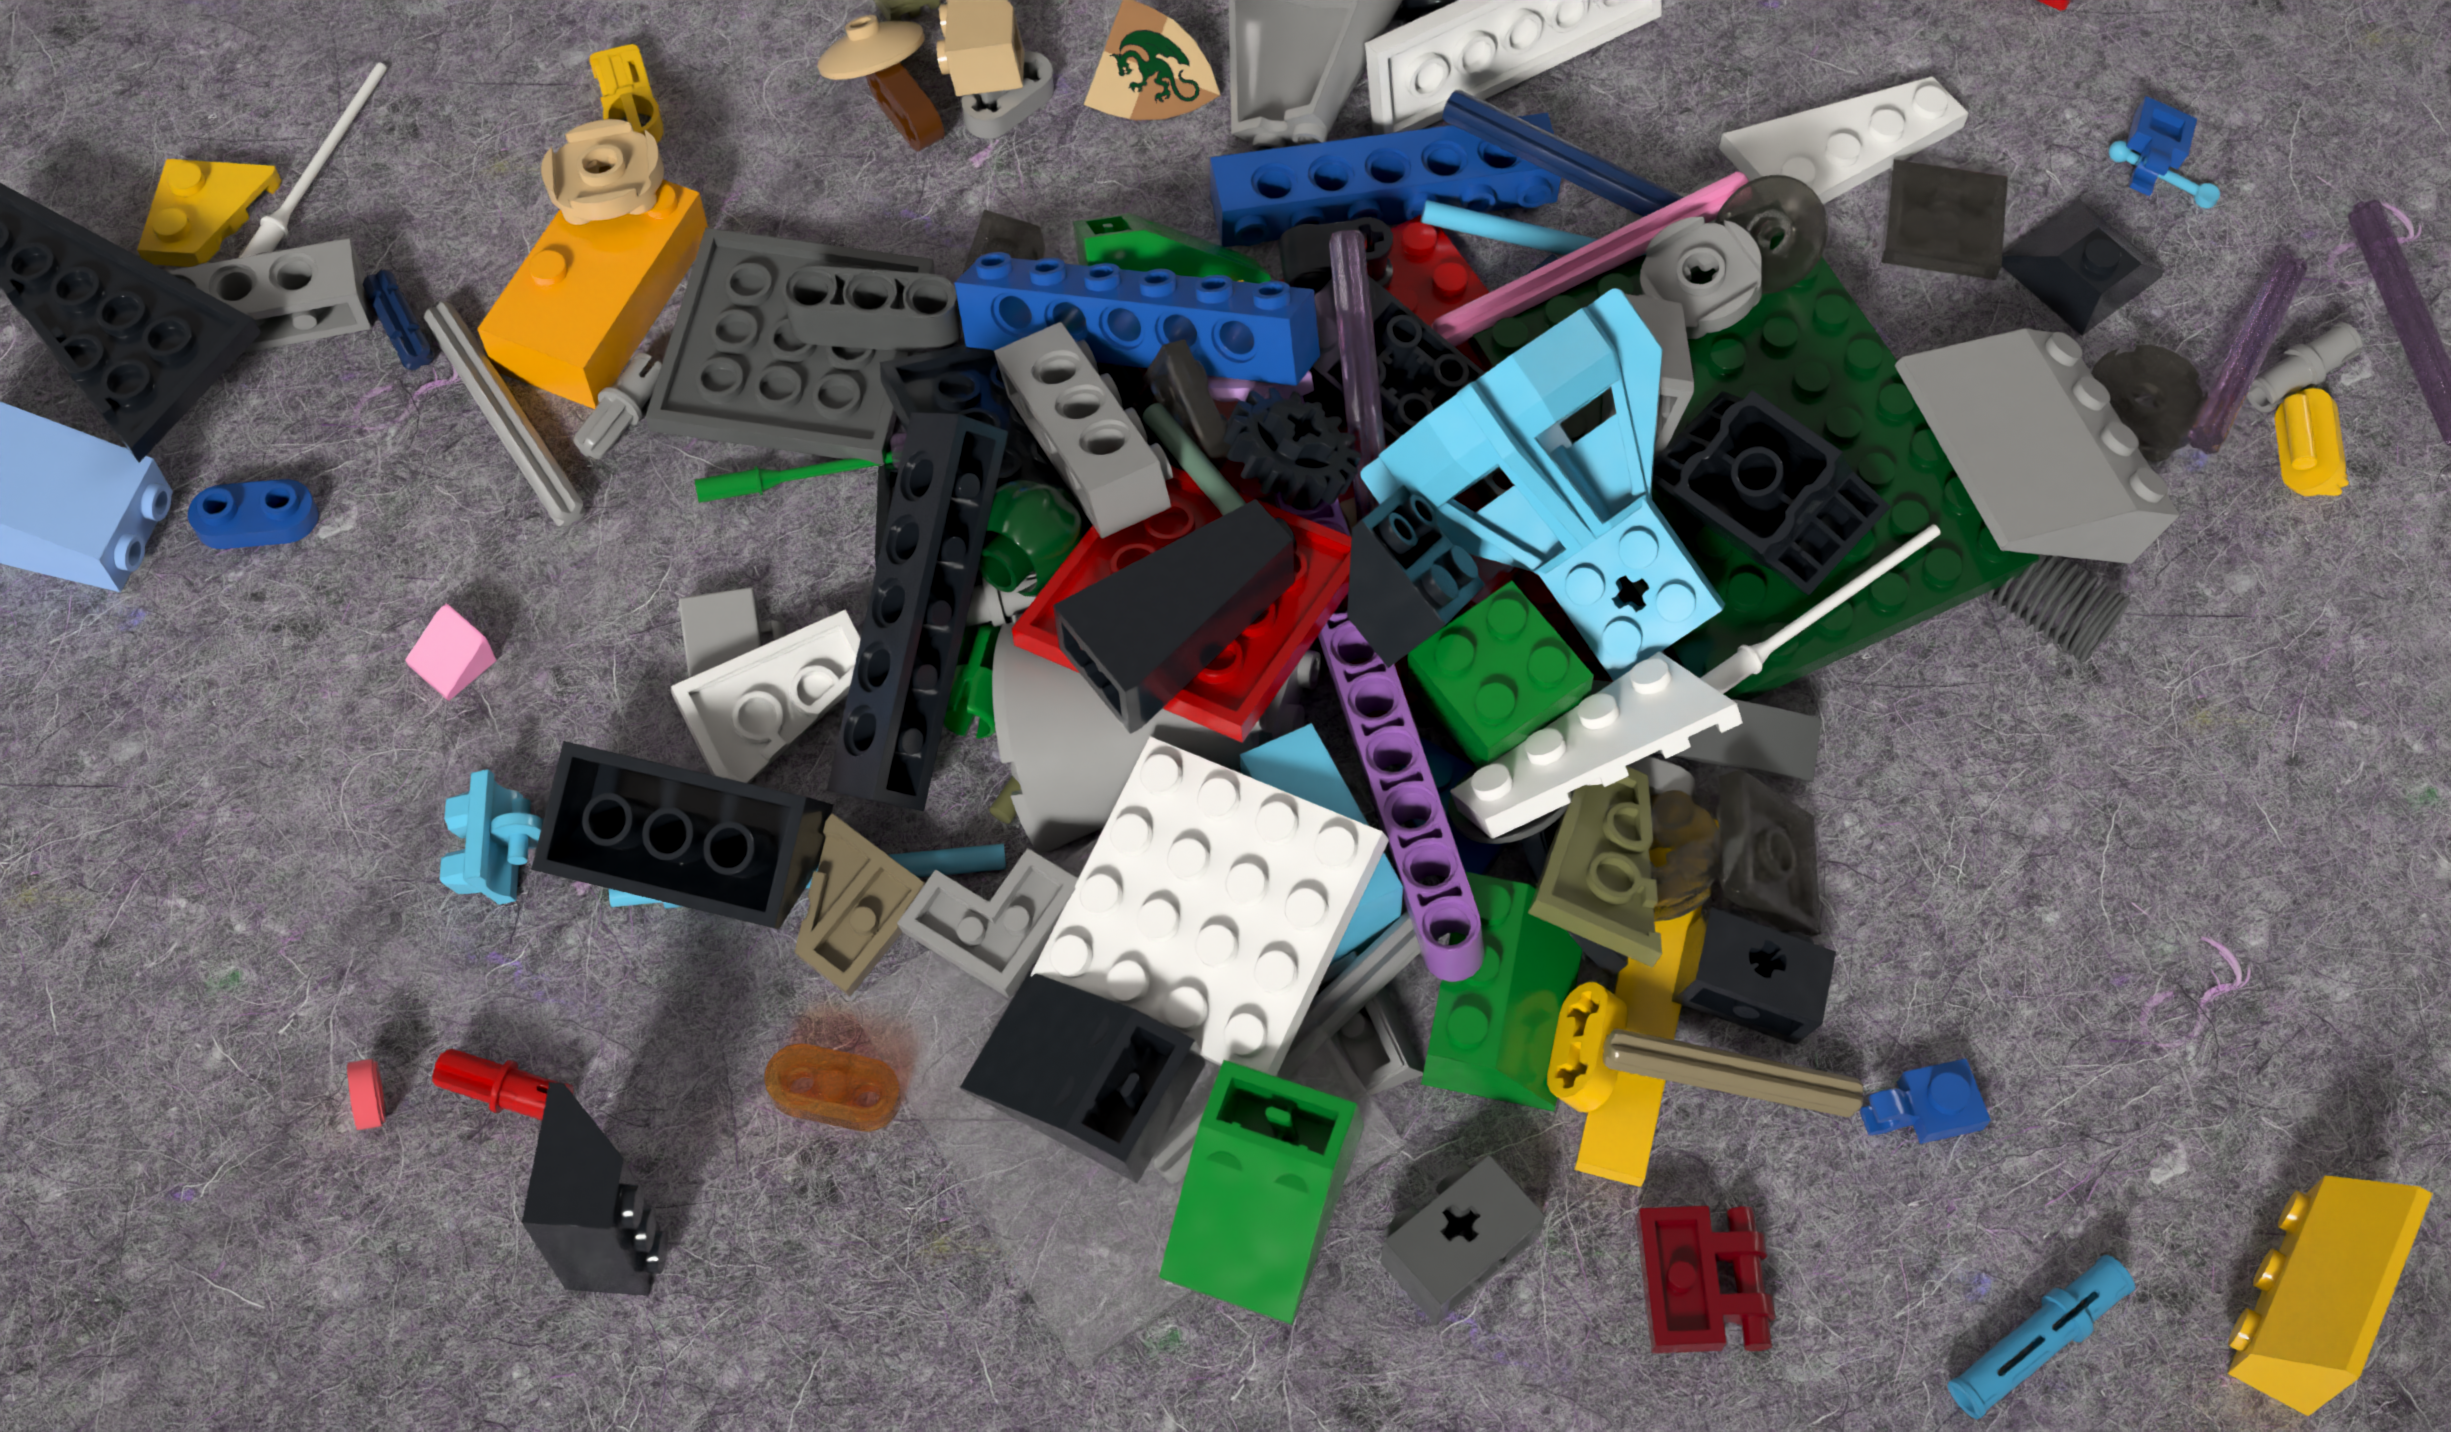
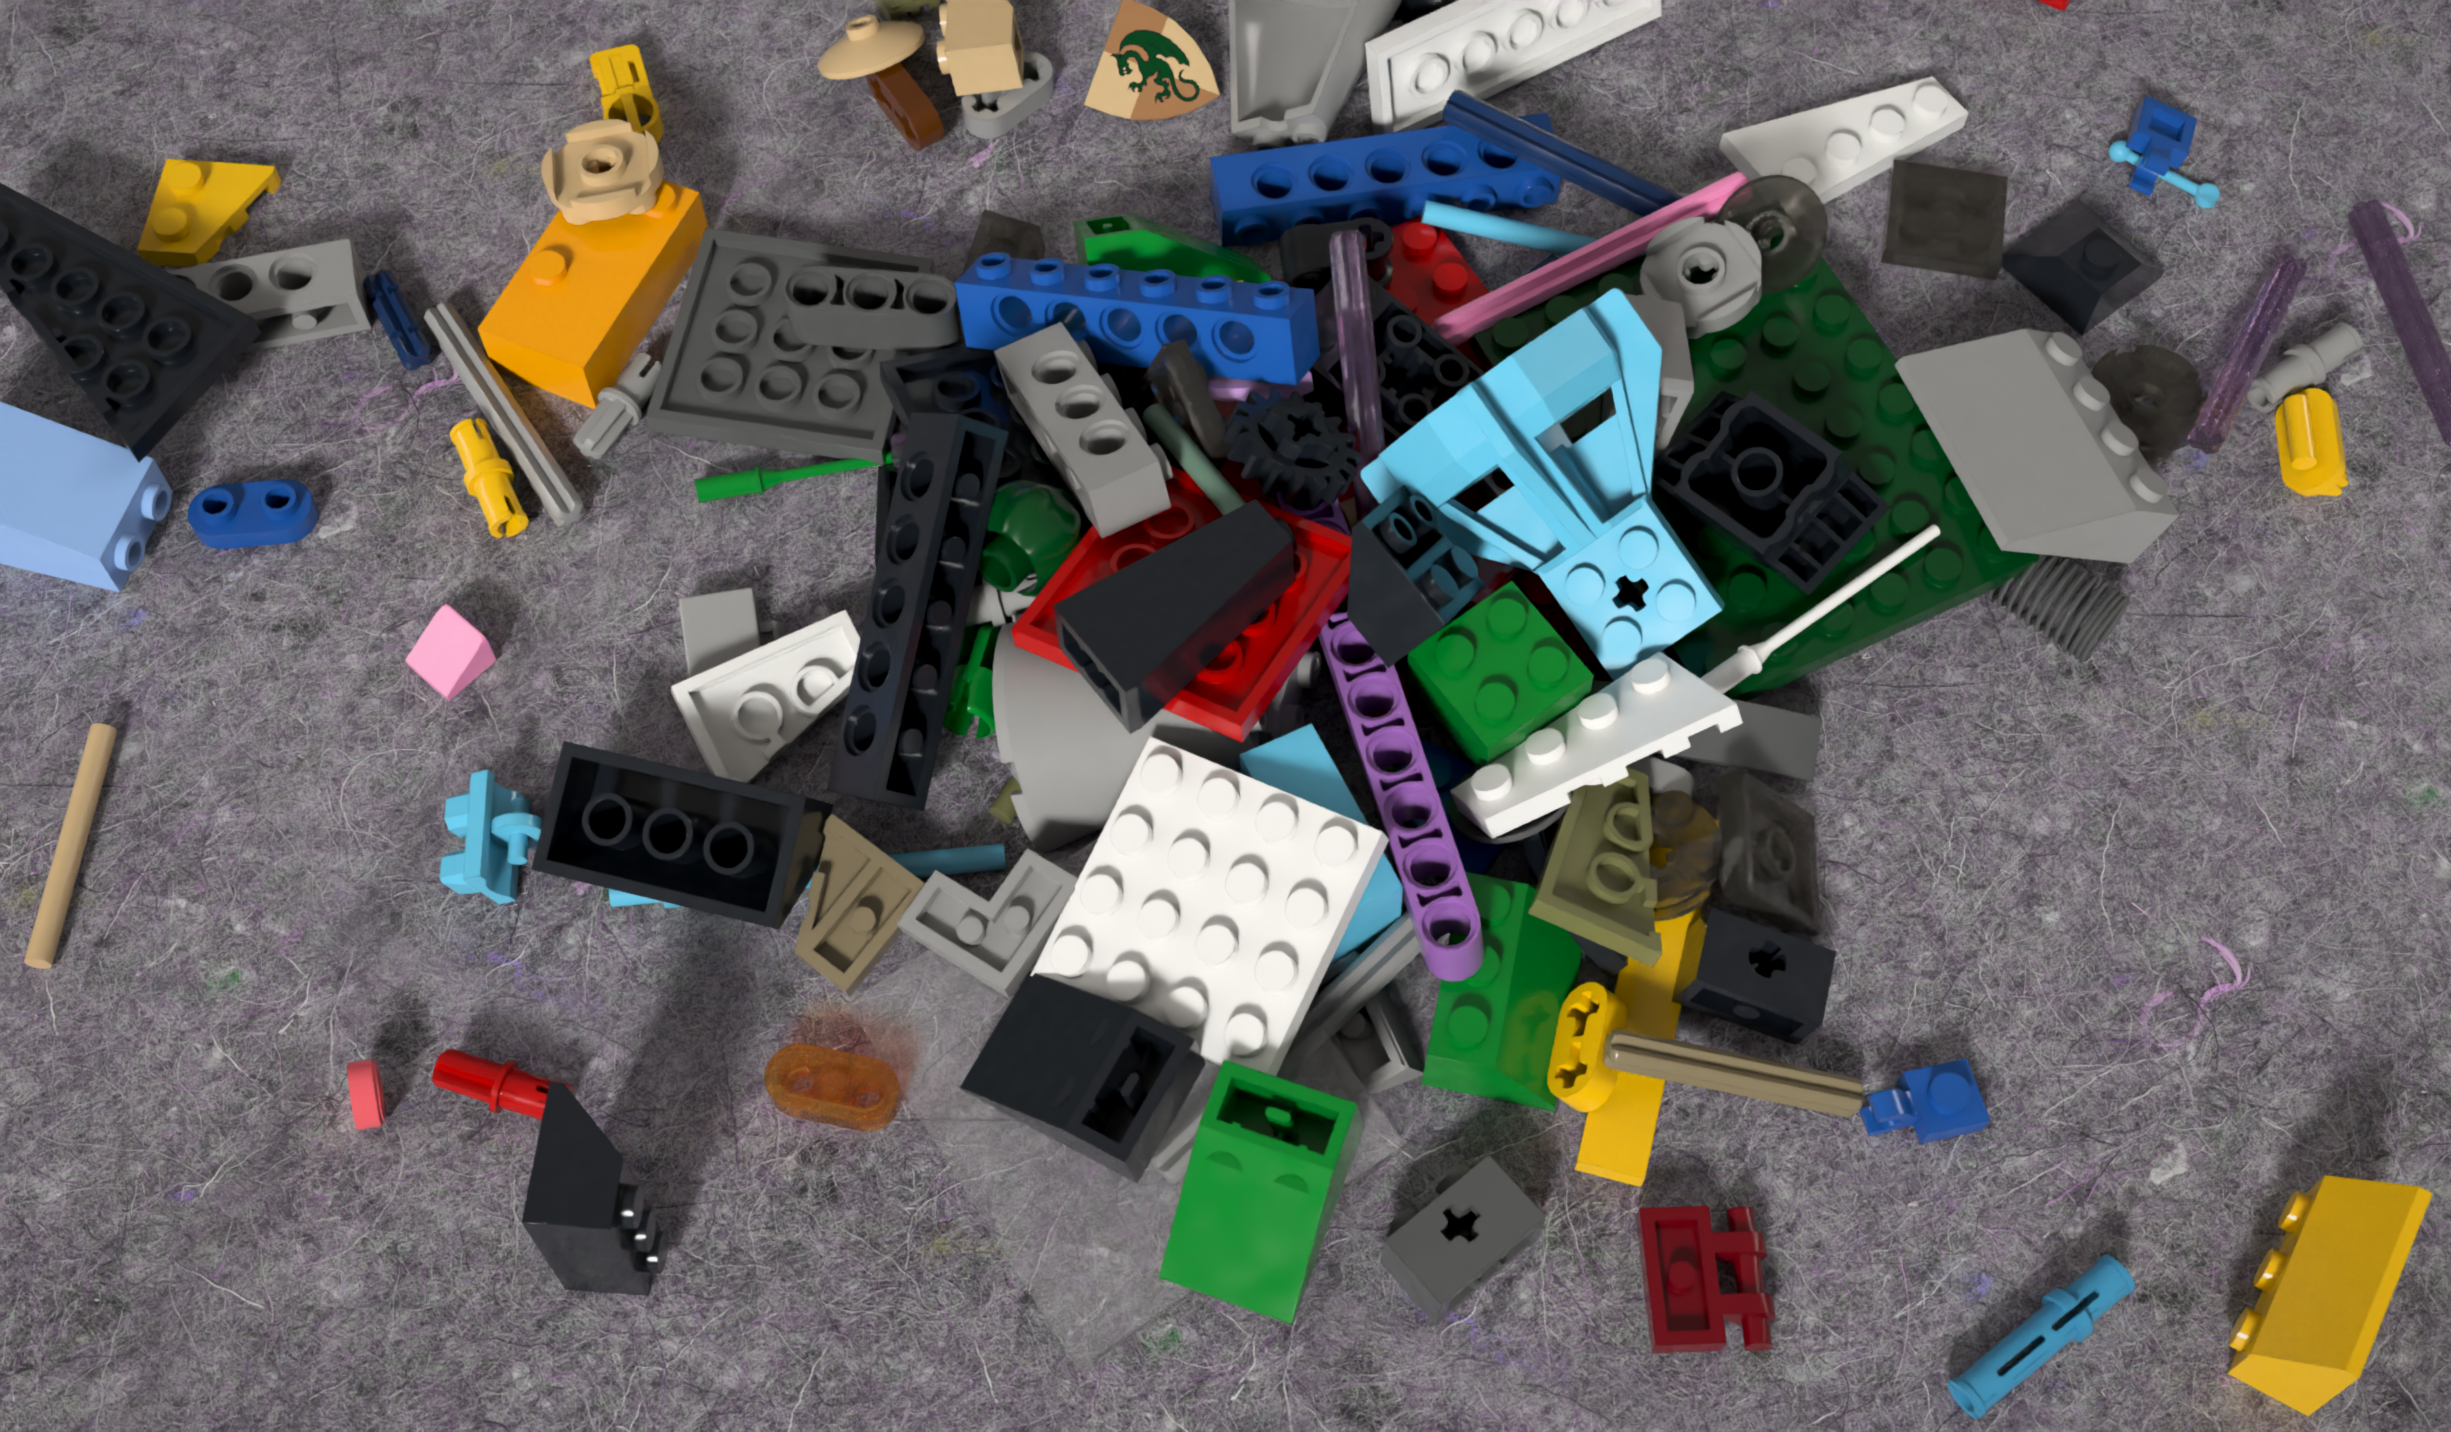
(70, 847): none -> tan bar
(274, 227): white piece -> none
(488, 478): none -> yellow pin

